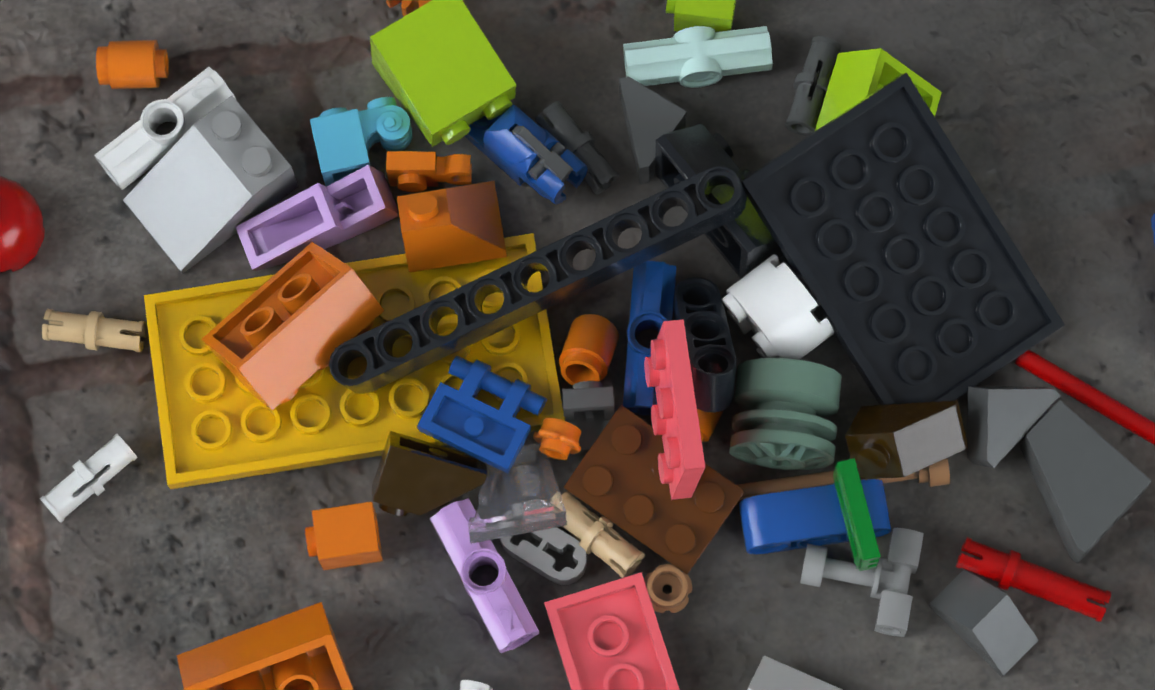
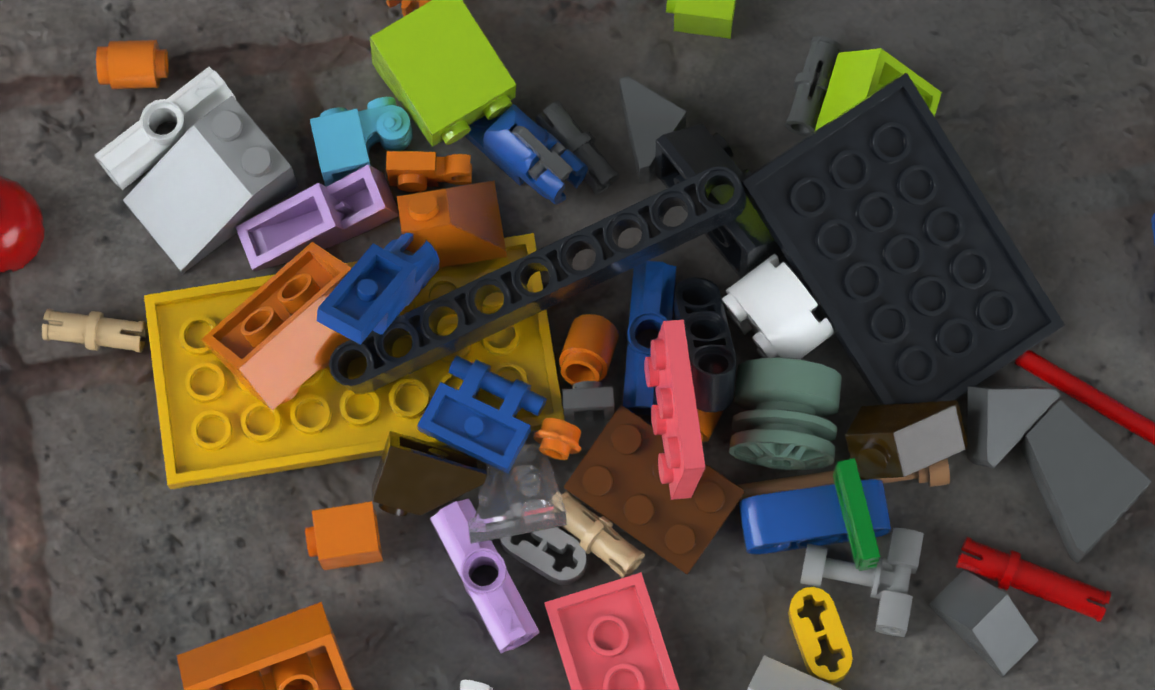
(88, 477): white pin -> none
(378, 288): none -> blue plate
(678, 580): medium nougat plate -> none
(698, 56): light aqua piece -> none
(831, 631): none -> yellow beam

